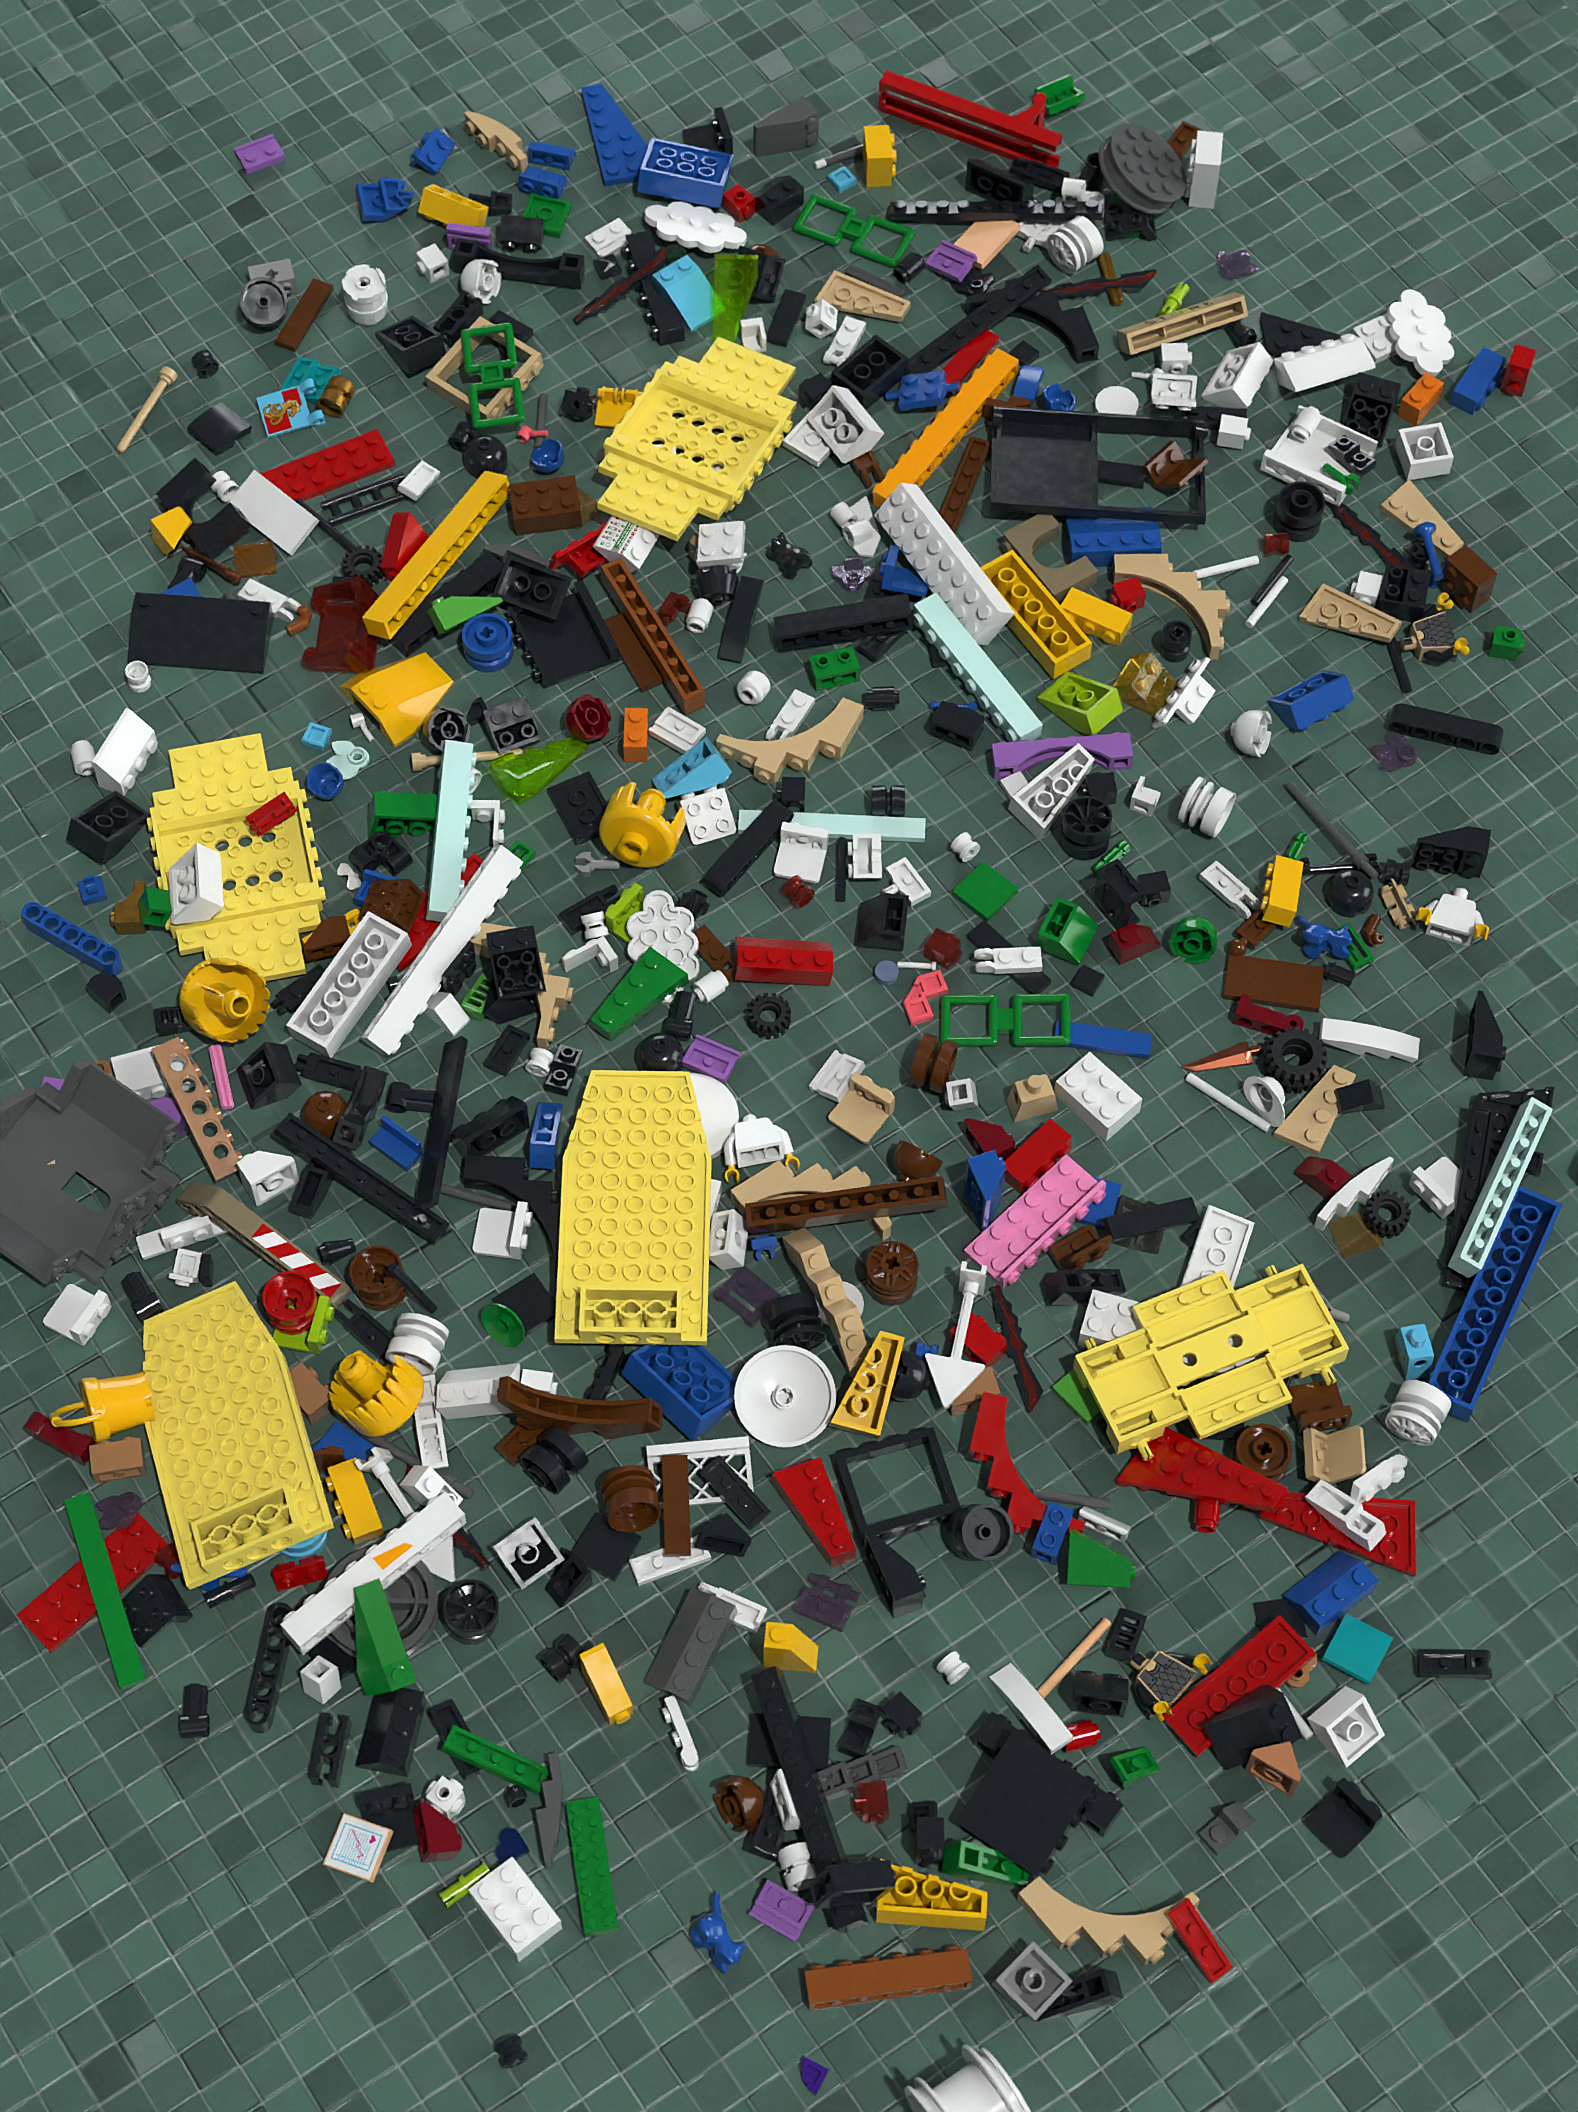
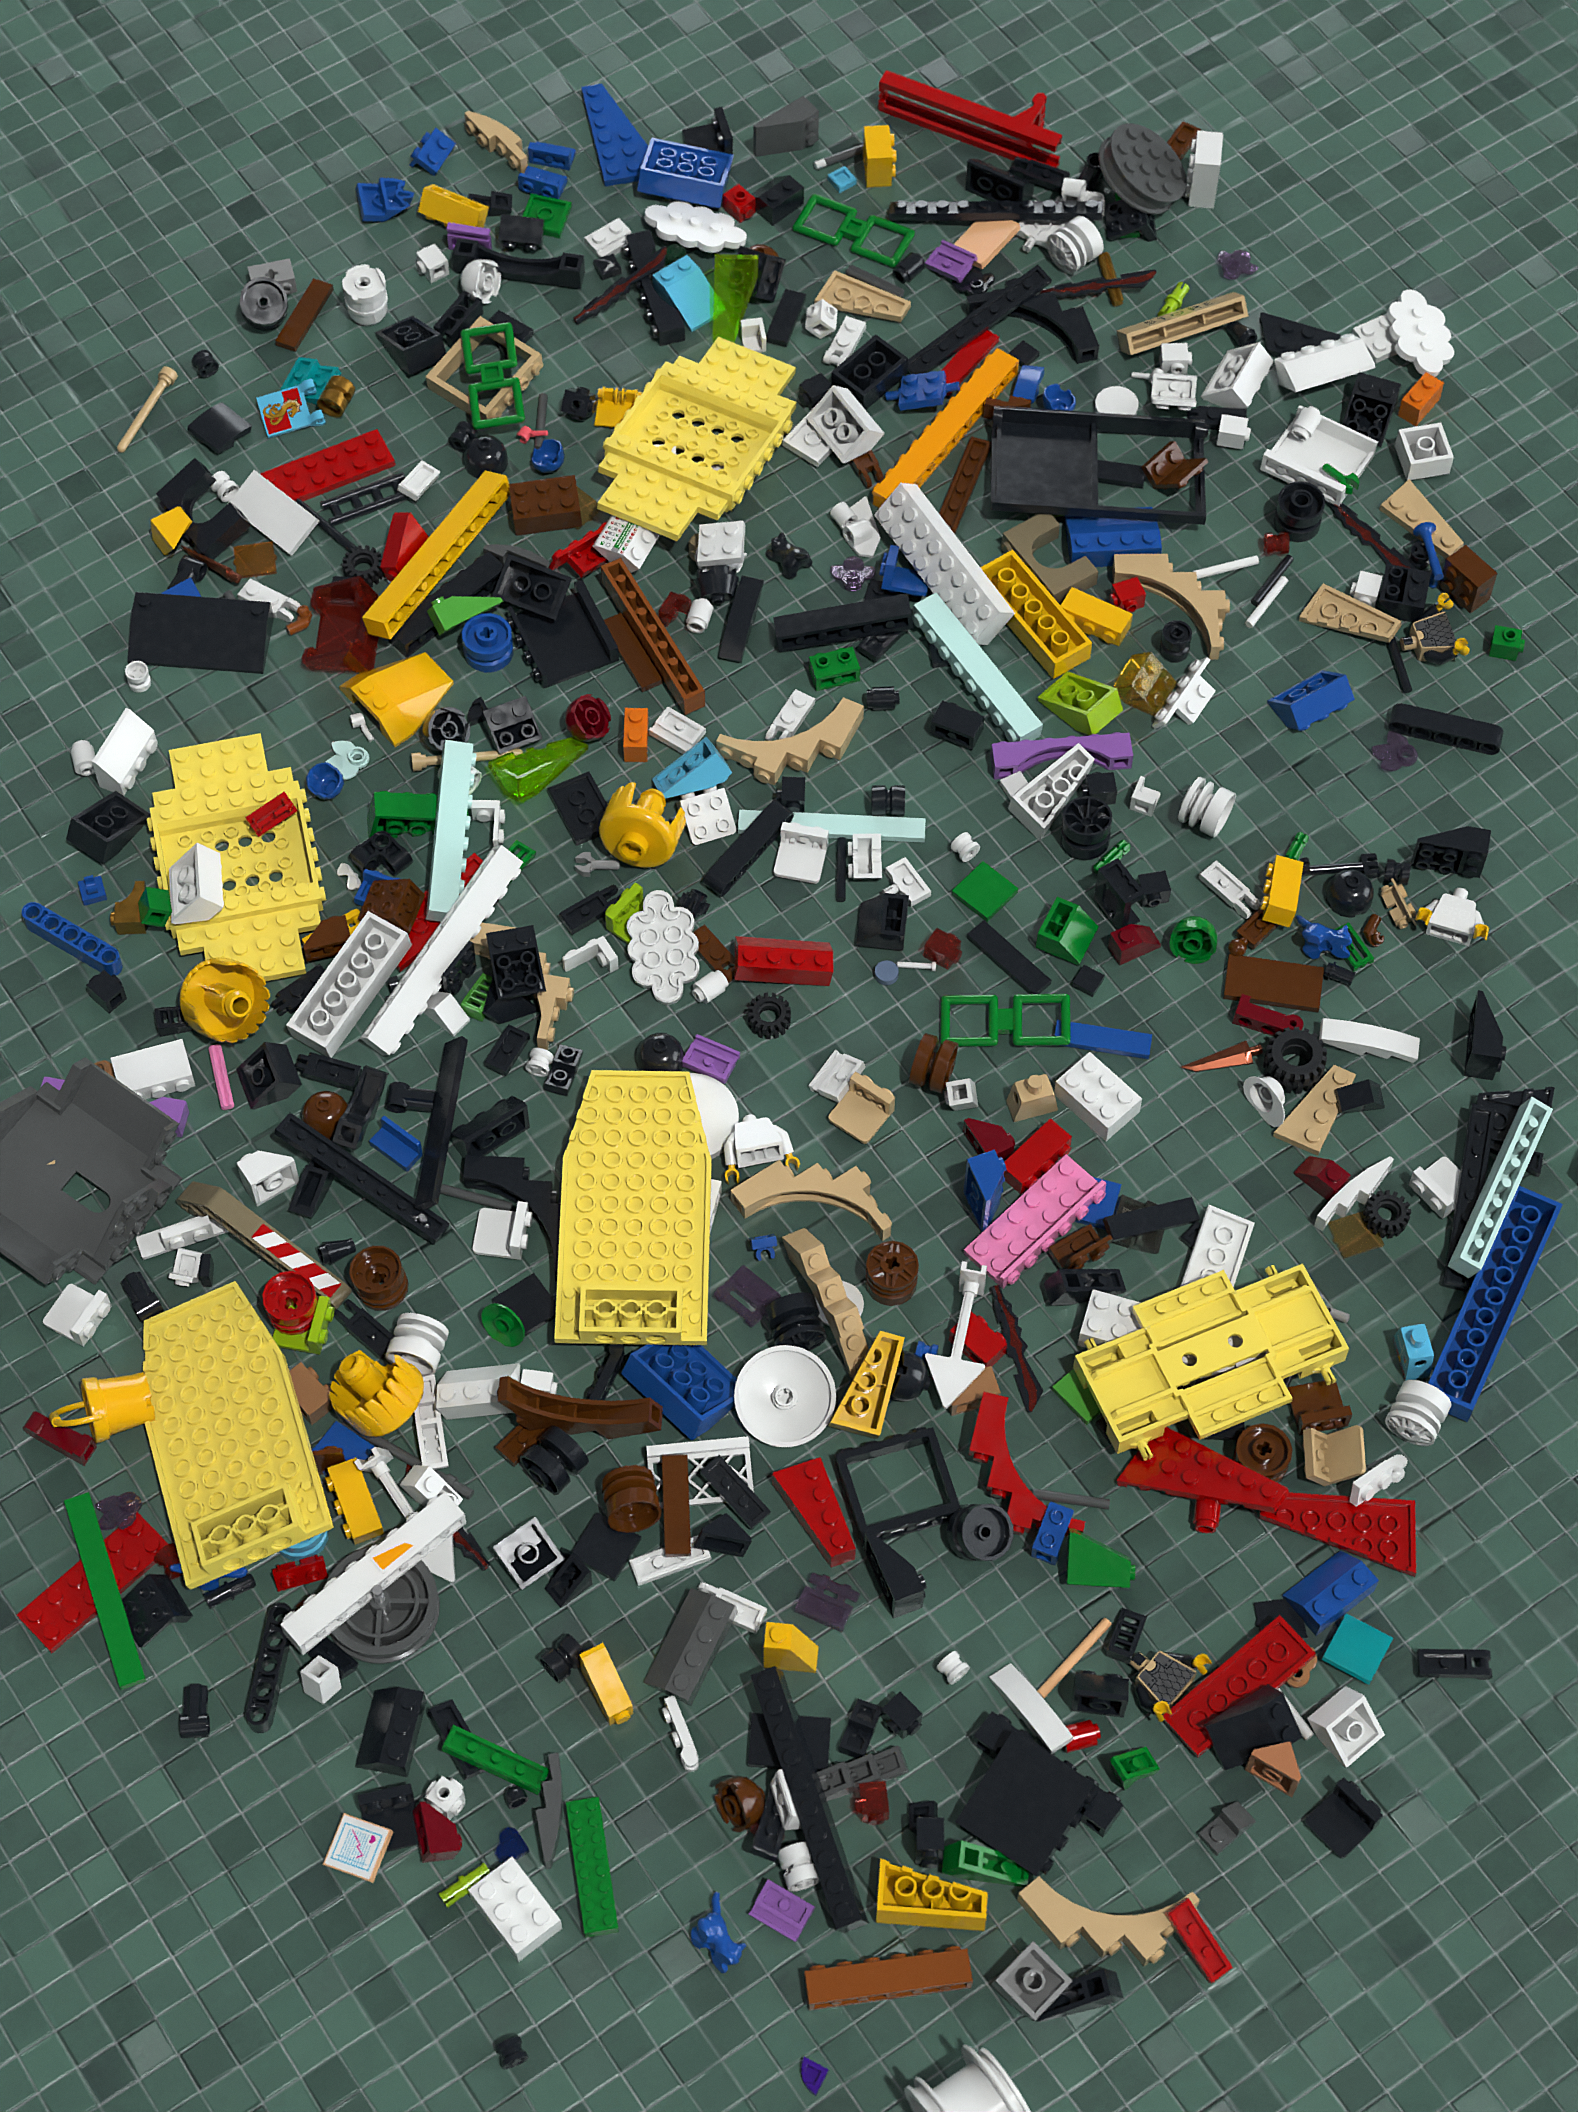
(117, 1460): medium nougat brick -> none
(176, 1050): medium nougat brick -> none
(259, 154): medium lavender plate -> none
(316, 736): medium azure tile -> none
(335, 1759): black piece -> none
(379, 1646): green wedge -> none
(409, 1284): black bar -> none
(470, 1611): black wheel -> none
(545, 1136): blue slope -> none
(591, 920): white wheel -> none
(640, 991): green wedge -> none
(680, 1021): black piece -> none
(728, 1239): white brick -> none
(753, 687): white head -> none
(798, 891): clear red wheel -> none
(846, 1205): reddish brown brick -> none
(852, 1884): black window -> none
(914, 1162): reddish brown cylinder -> none
(924, 988): coral tile -> none
(972, 706): blue hinge -> none
(1009, 960): white hinge -> none
(1061, 94): green bracket -> none
(1104, 1524): white slope -> none
(1228, 1102): white bar -> none
(1251, 732): white cylinder -> none
(1346, 1515): white slope -> none
(1349, 454): black slope -> none
(1358, 859): dark grey bar -> none
(1478, 381): blue brick -> none
(1518, 370): red brick -> none

